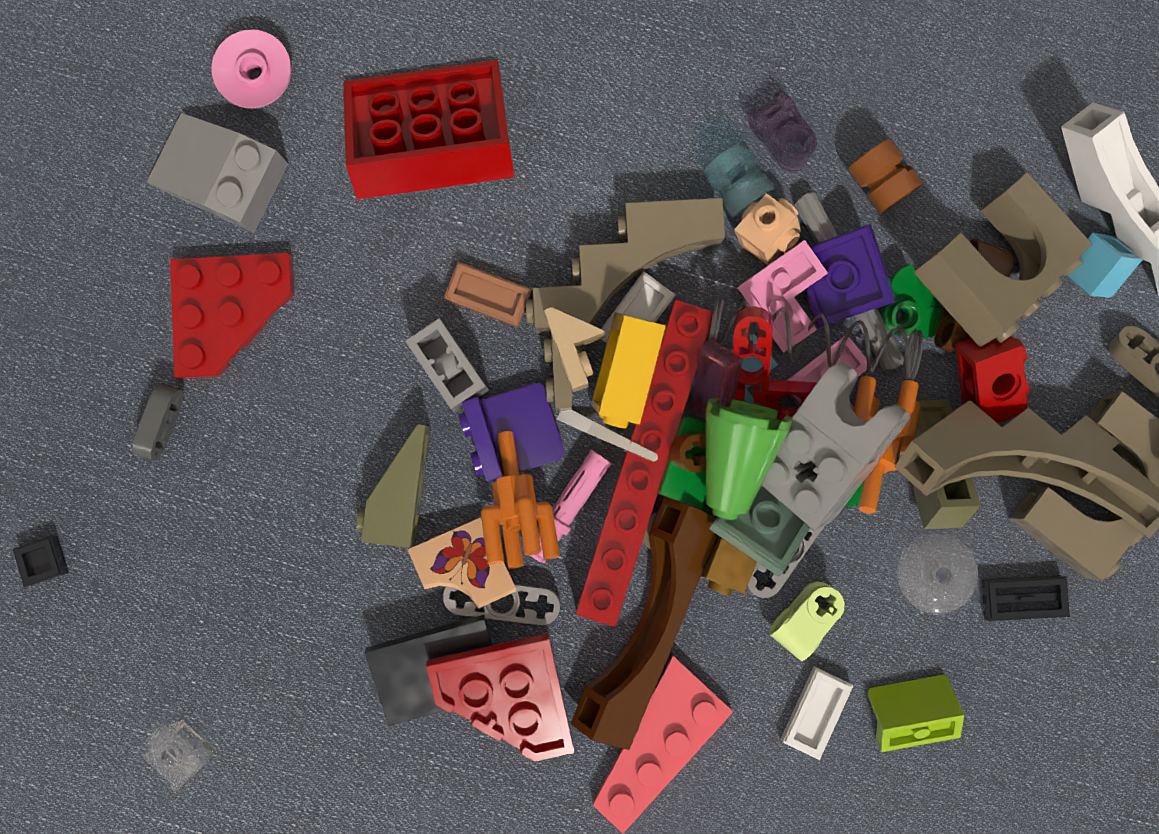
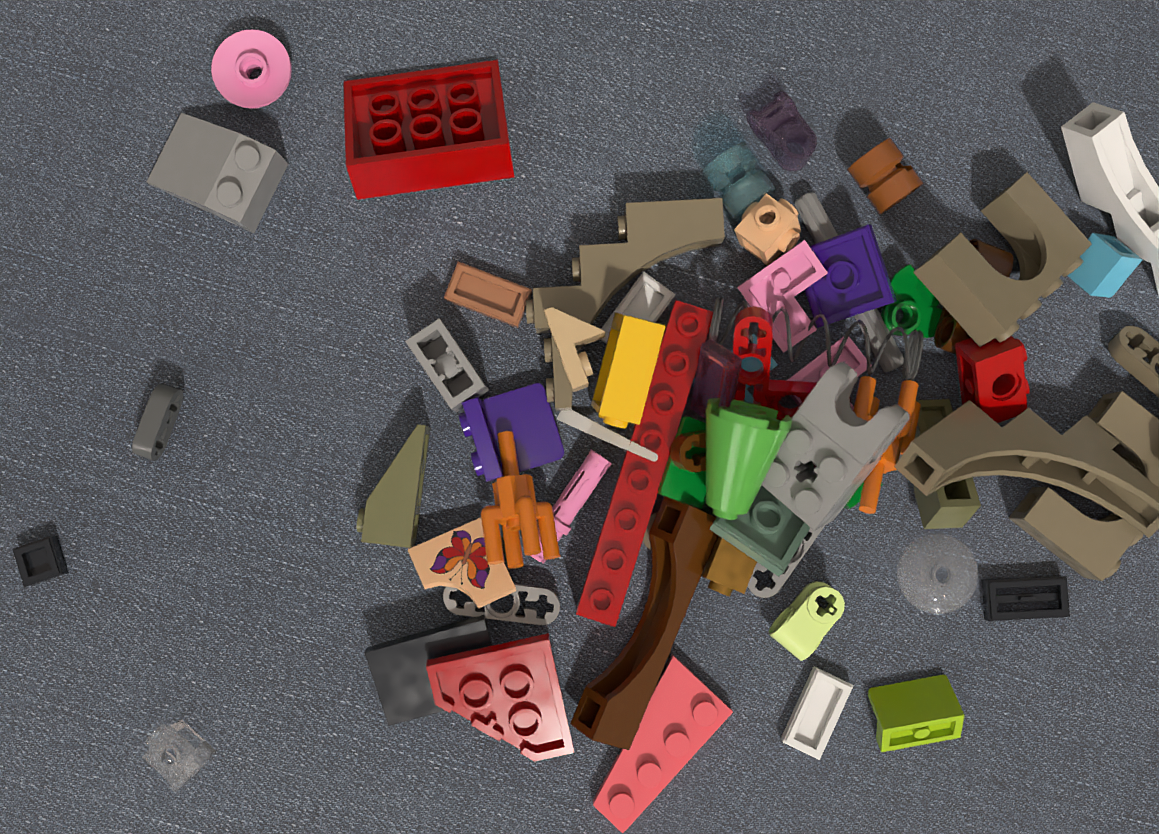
(223, 307): red plate -> none

